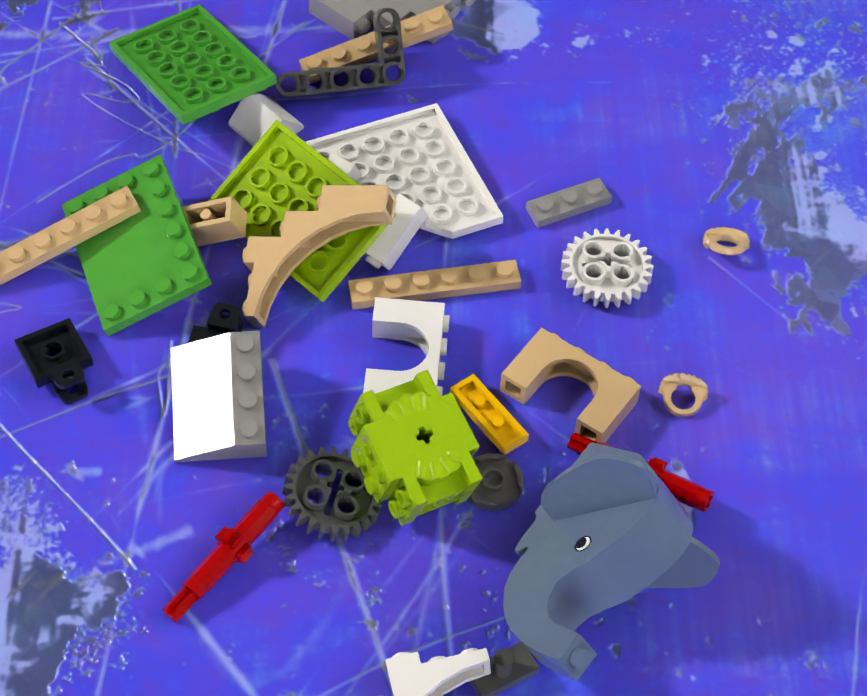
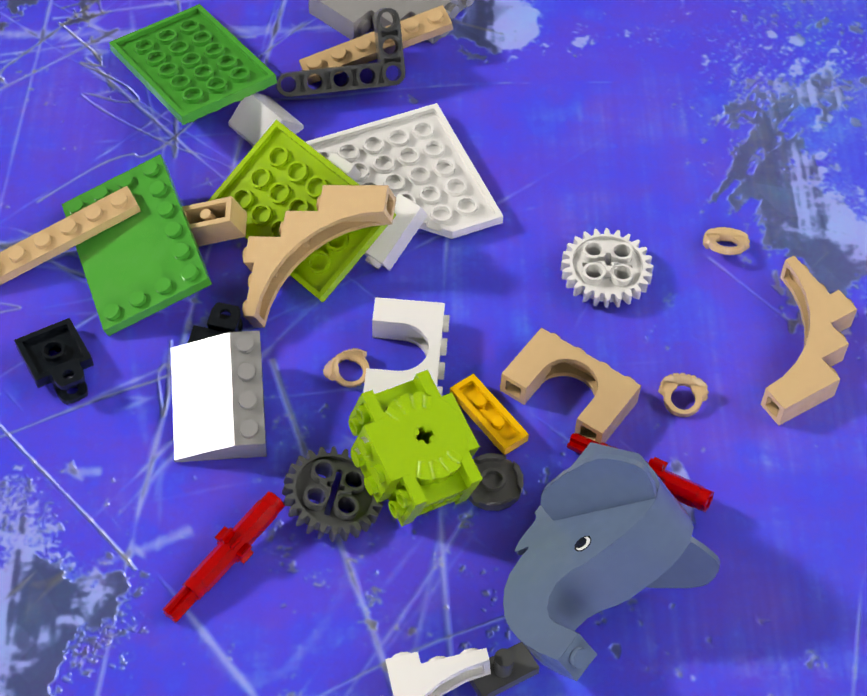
(356, 355): none -> tan piece
(436, 283): tan plate -> none
(568, 202): light grey plate -> none
(812, 376): none -> tan arch

